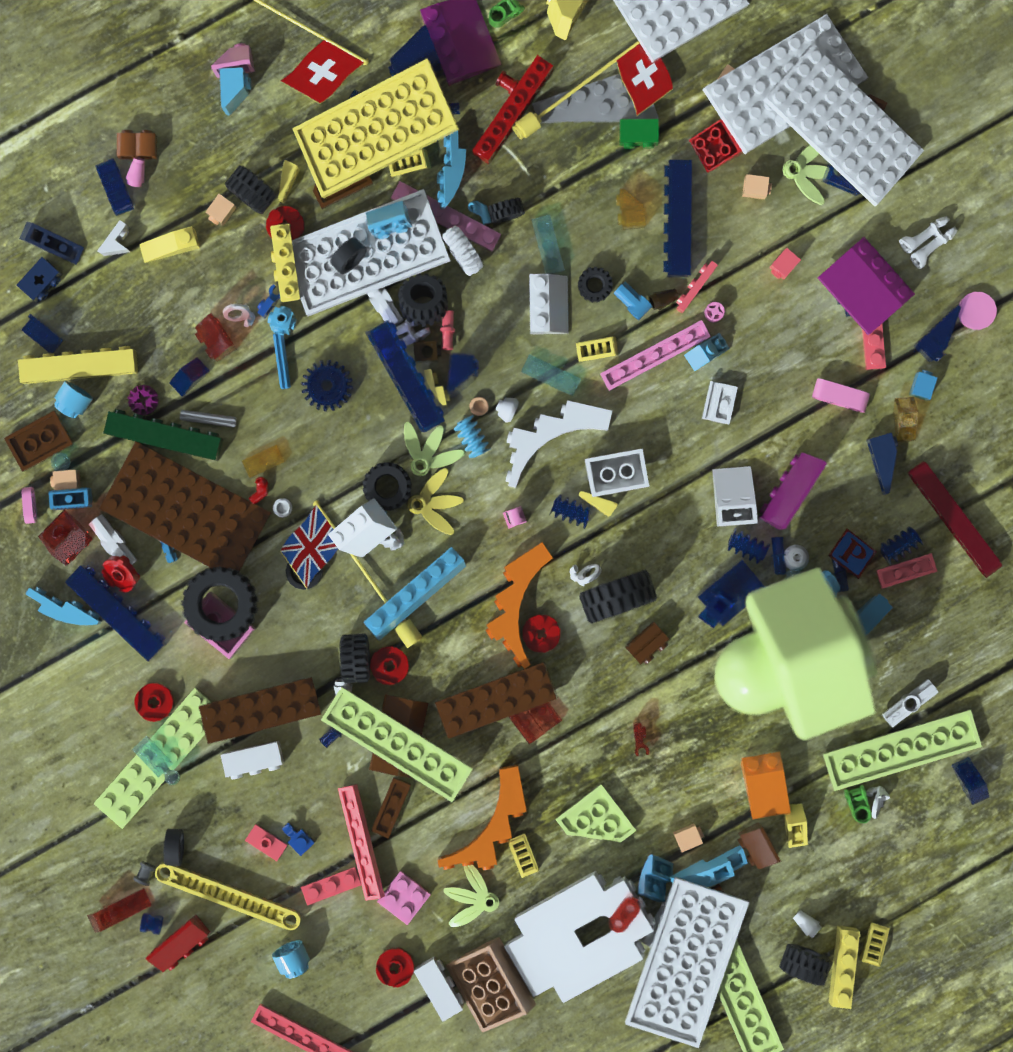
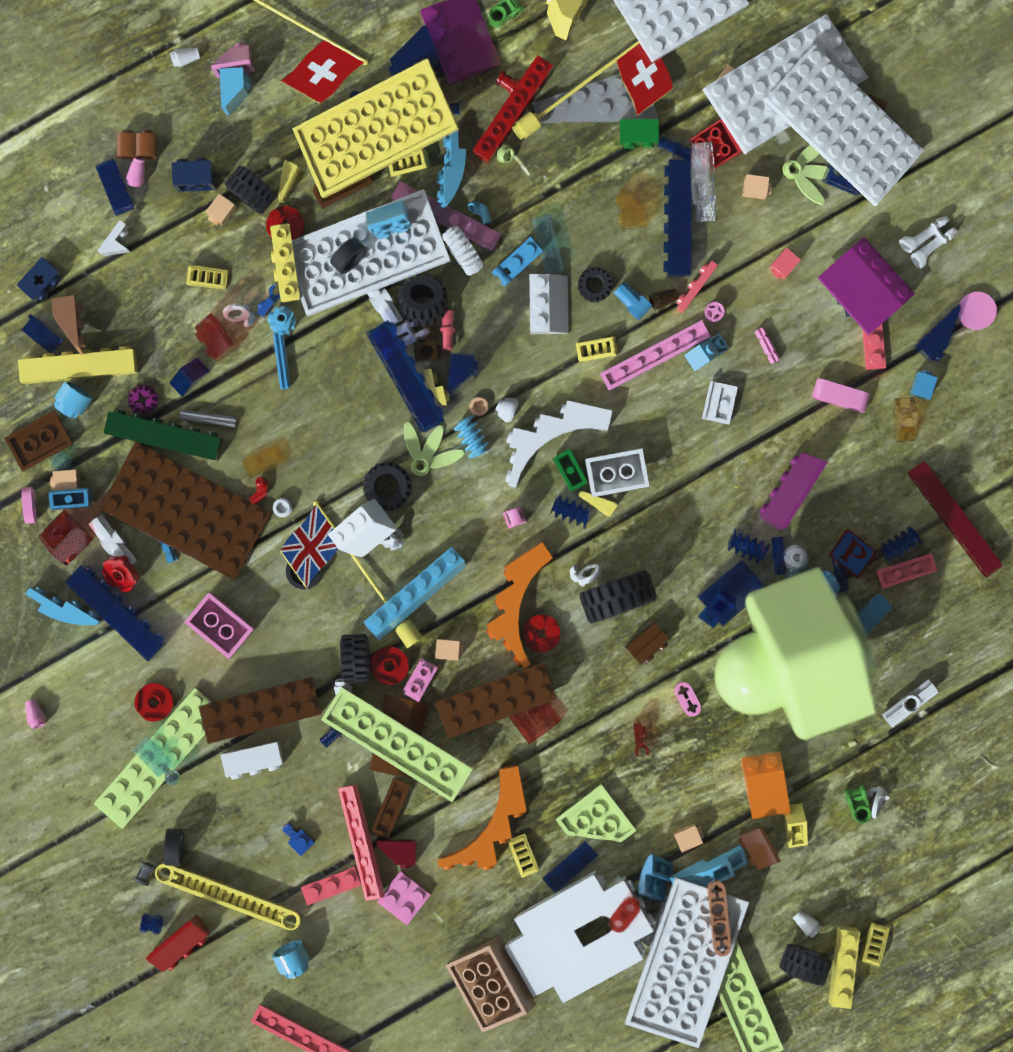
(35, 716): none -> bright pink cone
(51, 242): dark blue slope -> none
(67, 315): none -> nougat slope
(119, 910): clear red slope -> none
(170, 244): light yellow slope -> none
(184, 56): none -> white cone
(190, 275): none -> light yellow slope
(193, 608): black tyre -> none
(194, 175): none -> dark blue brick
(266, 842): coral plate -> none
(338, 389): clear blue gear -> none
(394, 978): red plate -> none
(400, 851): none -> dark red slope
(420, 679): none -> bright pink window
(427, 503): light yellow plant -> none
(439, 988): white brick -> none
(448, 649): none -> light nougat brick
(469, 897): yellowish green plant -> none
(505, 154): none -> yellowish green plate
(506, 210): black tyre -> none
(518, 260): none -> dark azure plate
(550, 375): clear light blue plate -> none
(570, 470): none -> green brick
(570, 866): none -> clear blue tile
(675, 148): none -> clear blue axle
(691, 696): none -> bright pink beam
(703, 181): none -> clear slope
(719, 918): none -> nougat beam
(734, 496): white slope -> none
(767, 345): none -> bright pink axle
(883, 455): dark blue slope -> none
(902, 750): yellowish green plate -> none
(971, 781): clear blue slope -> none

